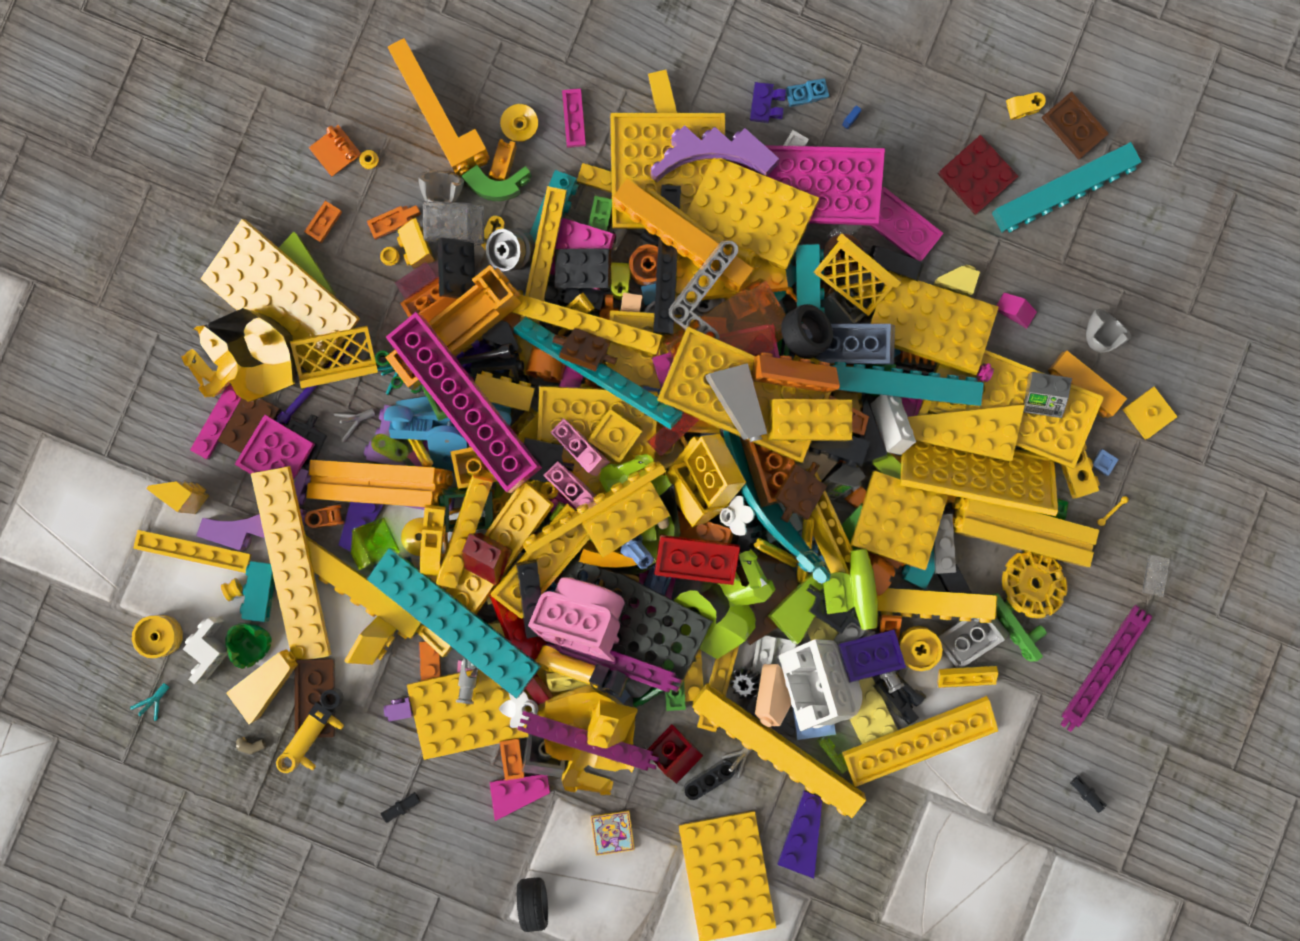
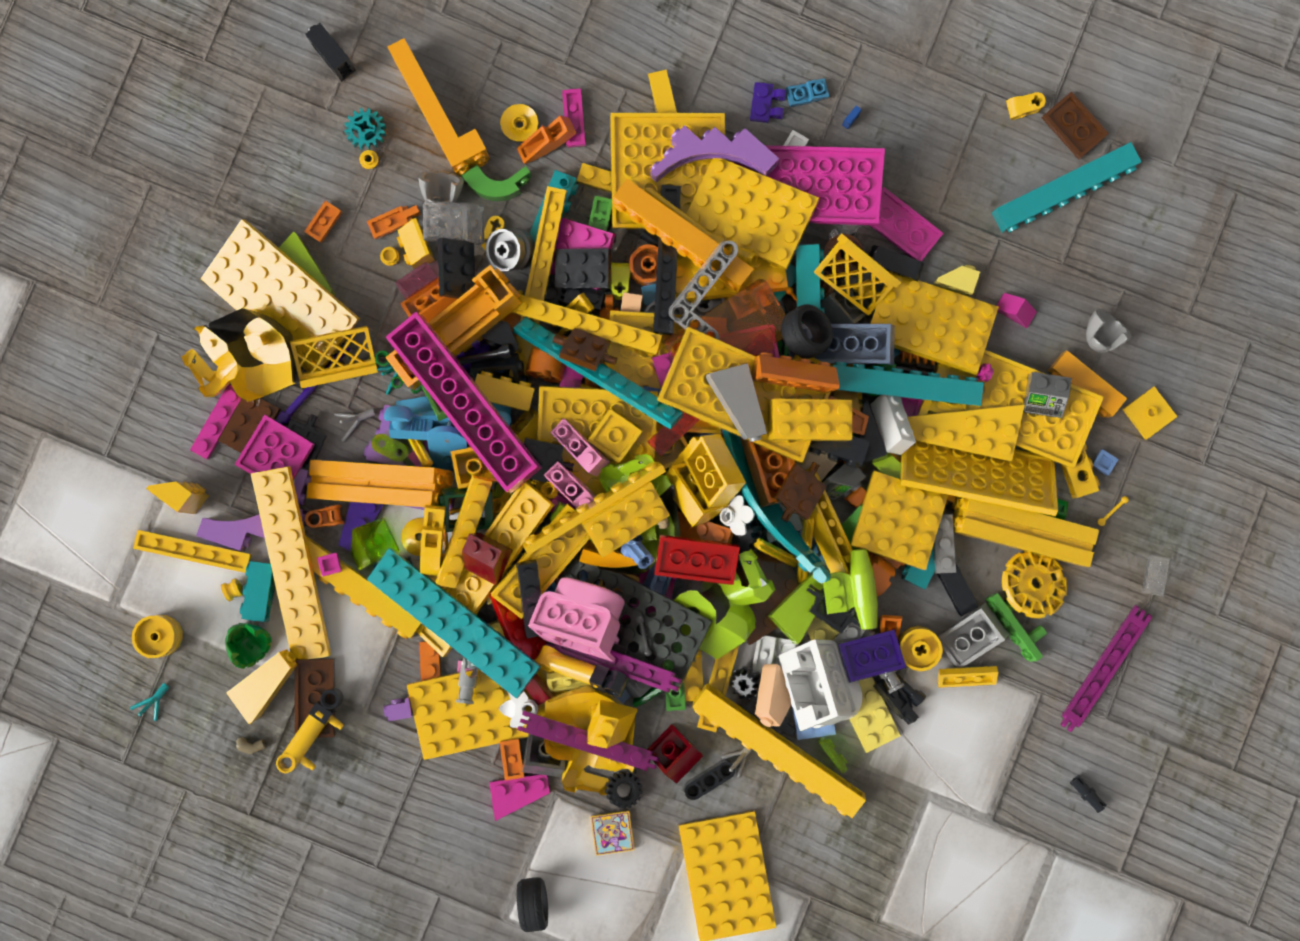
(205, 649): white bracket -> none
(329, 564): none -> dark pink plate
(330, 51): none -> black window
(334, 150): orange hinge -> none
(366, 121): none -> teal gear
(372, 643): yellow slope -> none
(400, 807): black pin -> none
(502, 160): light orange hinge -> none
(546, 139): none -> orange slope
(613, 784): none -> black tyre
(640, 619): none -> dark grey hinge
(802, 839): dark purple wing -> none
(920, 741): yellow plate -> none
(938, 603): yellow brick -> none
(977, 174): dark red plate -> none

